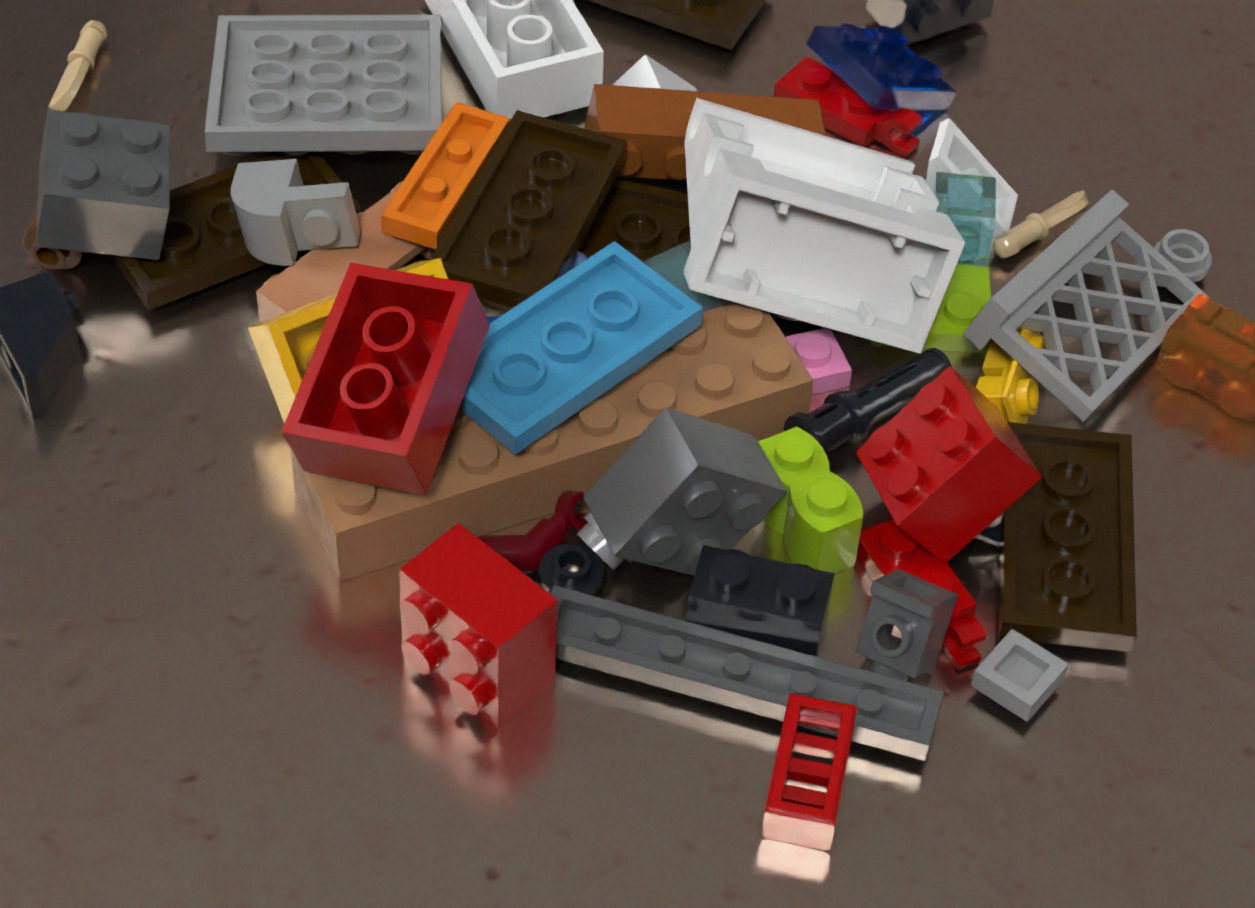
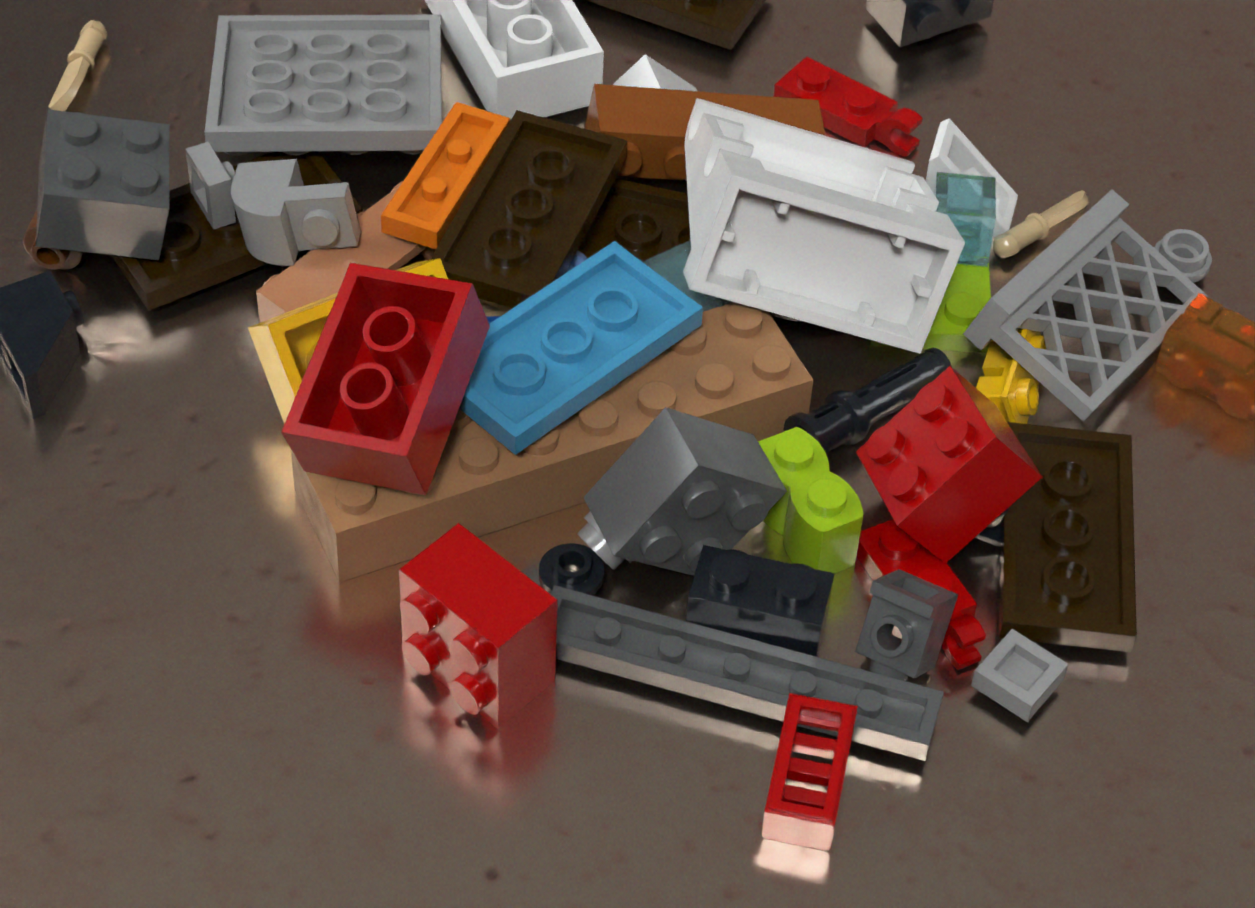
(211, 184): none -> light grey plate
(528, 549): dark red arm -> none
(822, 359): bright pink plate -> none
(881, 67): clear blue plate -> none

